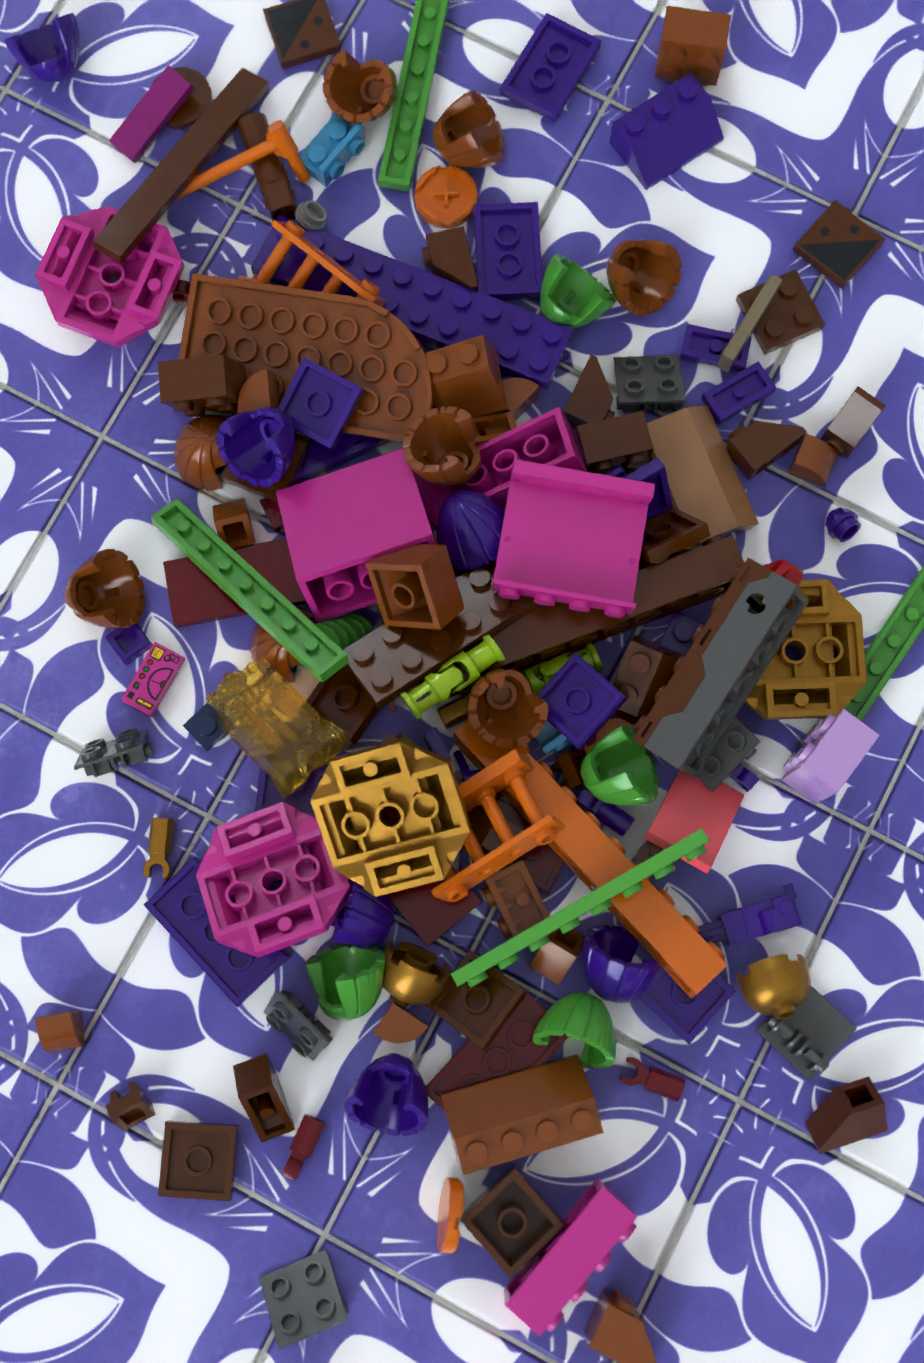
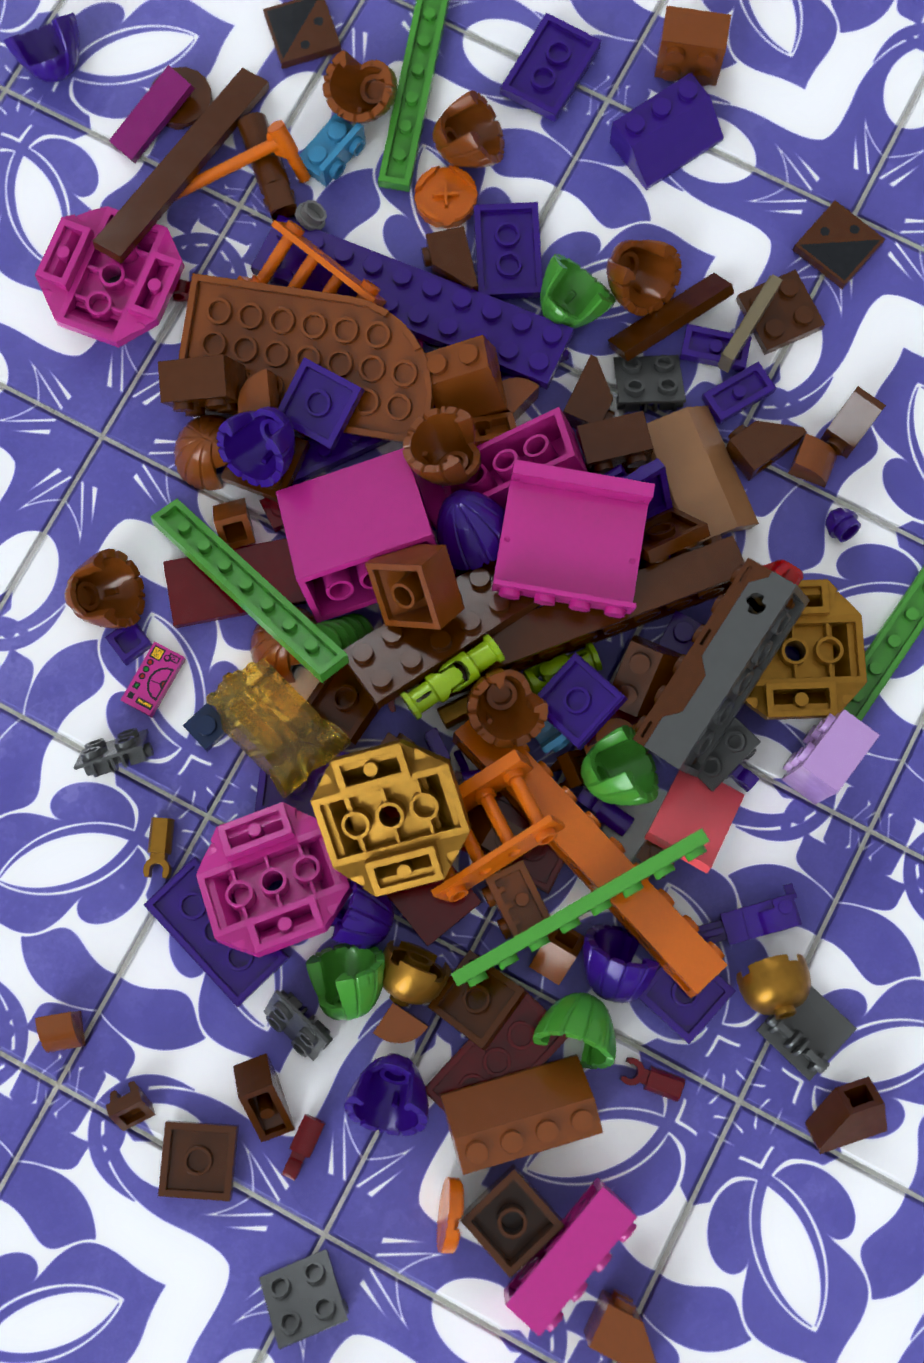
(671, 316): none -> reddish brown tile

